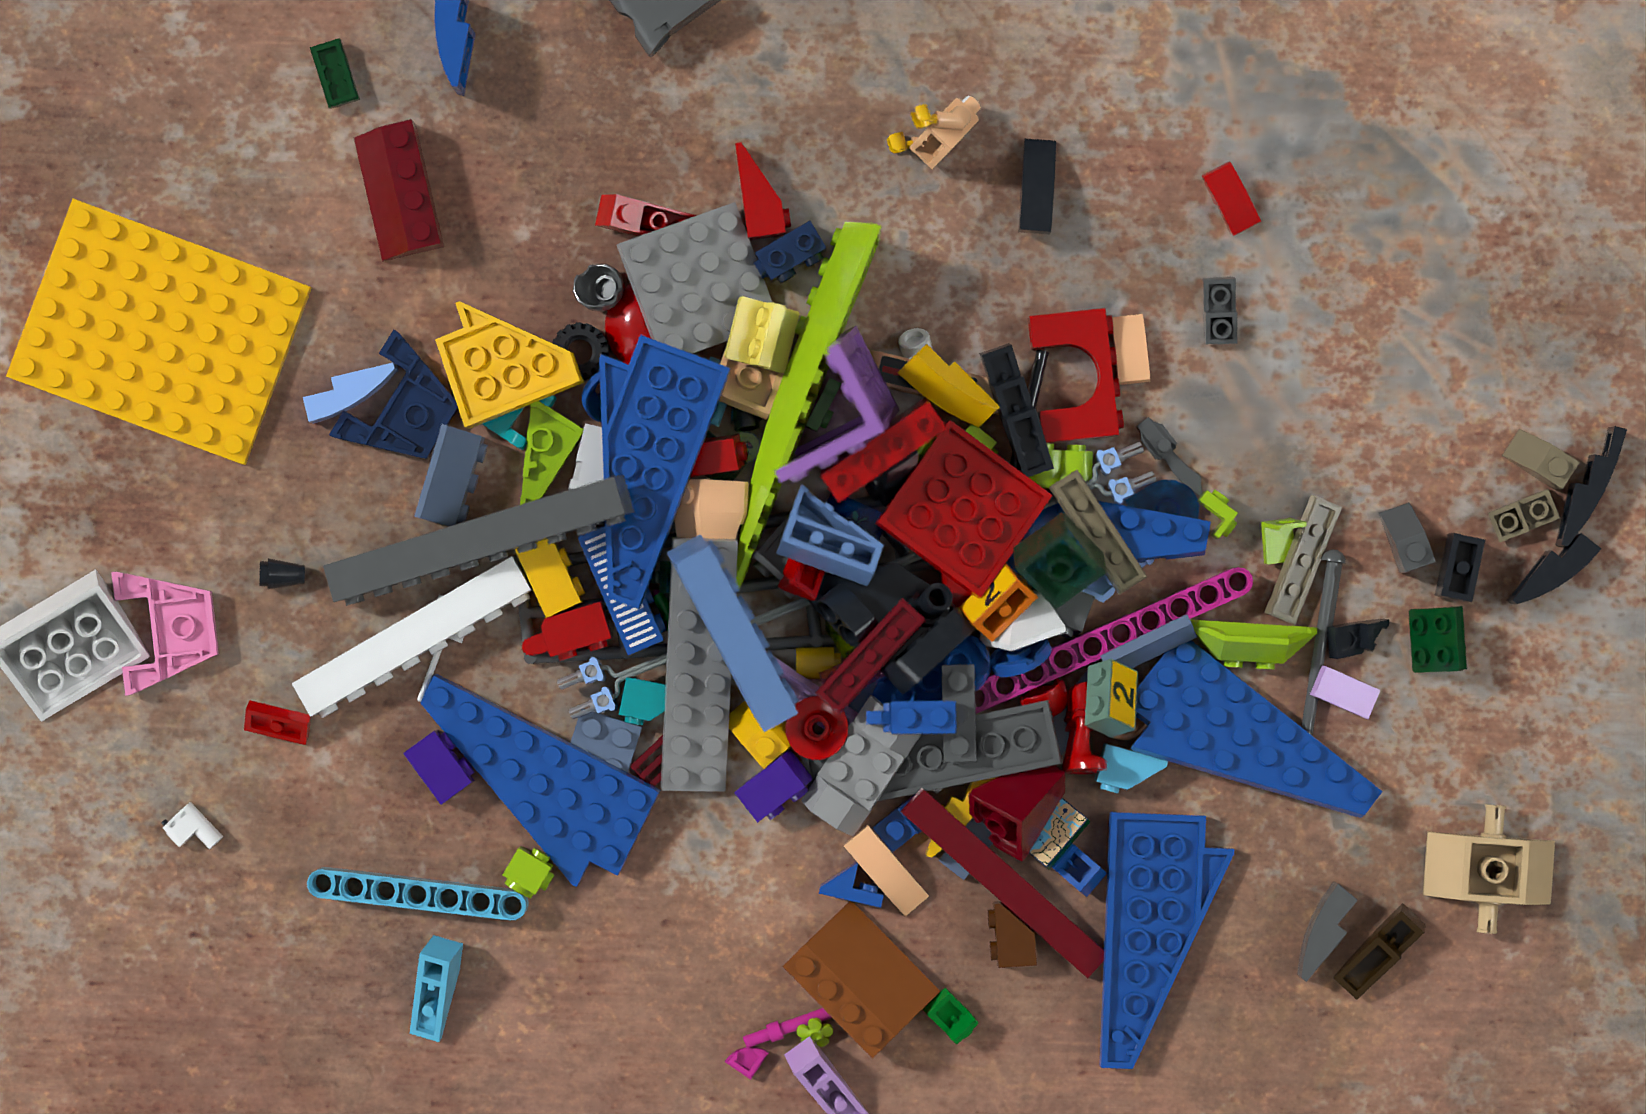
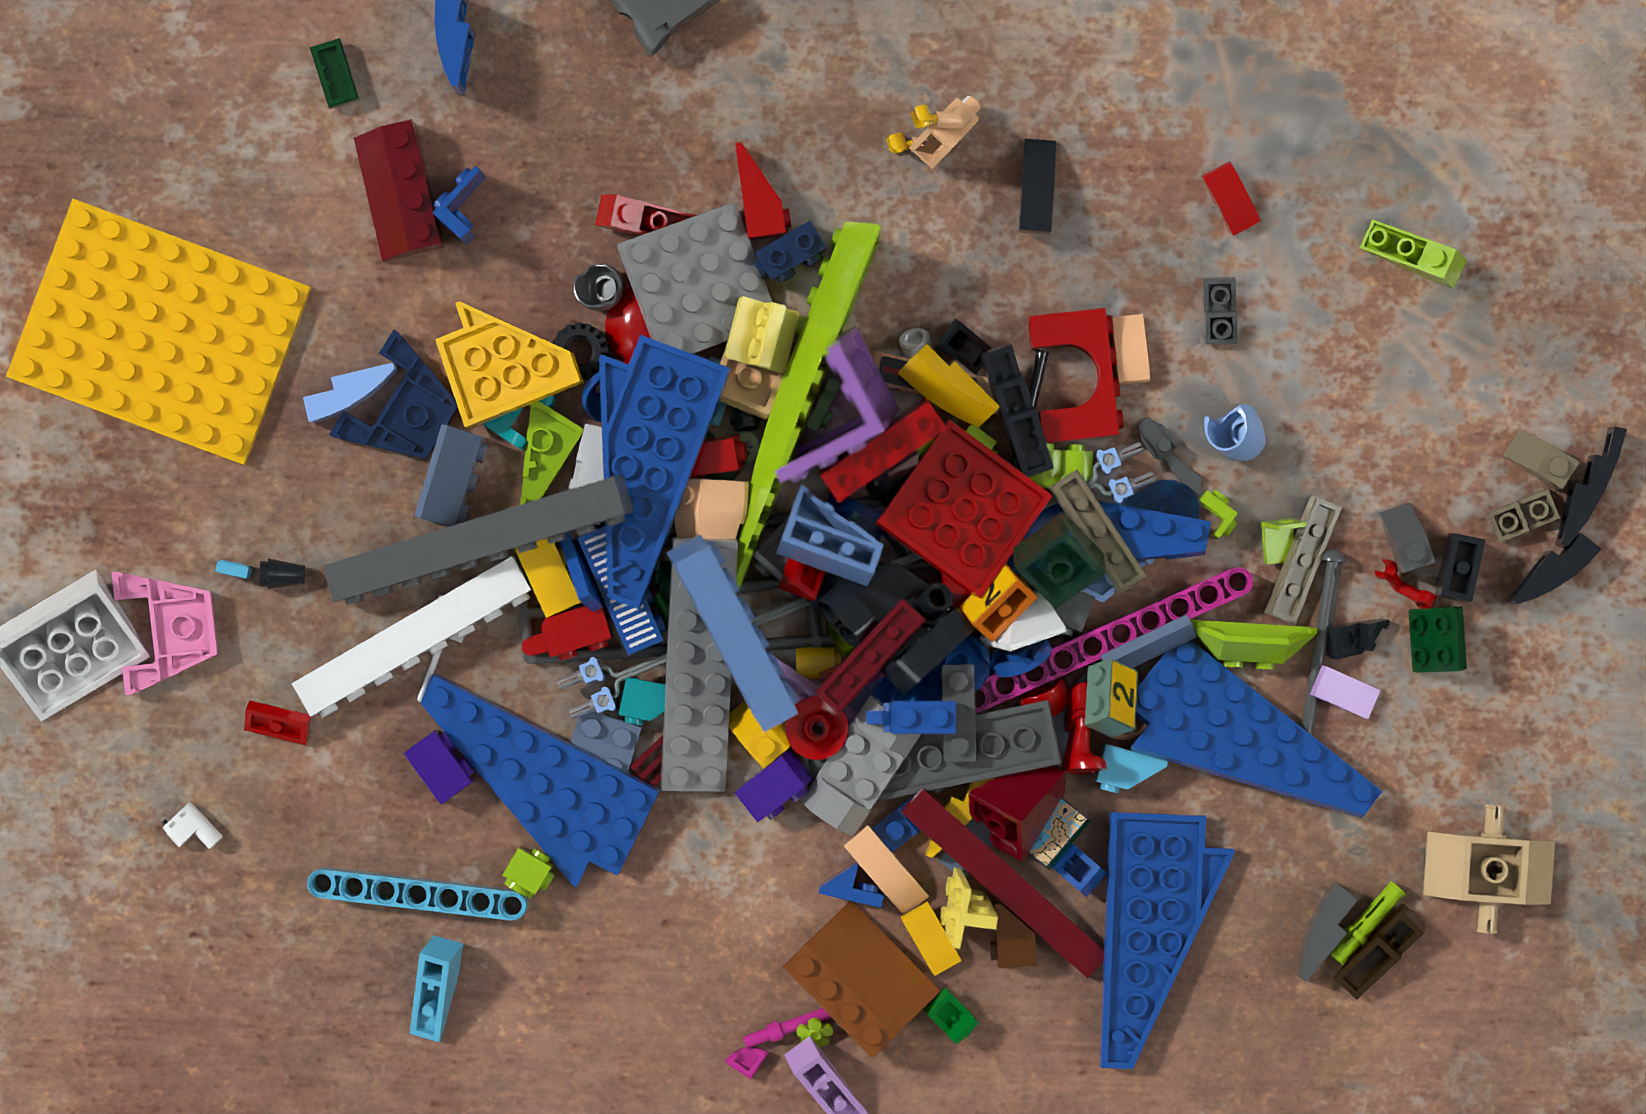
(234, 569): none -> medium azure tile
(447, 204): none -> blue bracket
(580, 572): none -> blue tile
(930, 938): none -> yellow slope
(963, 346): none -> black slope
(965, 908): none -> light yellow bracket
(1237, 434): none -> light blue piece
(1367, 922): none -> lime pin
(1414, 253): none -> lime slope
(1422, 598): none -> red arm

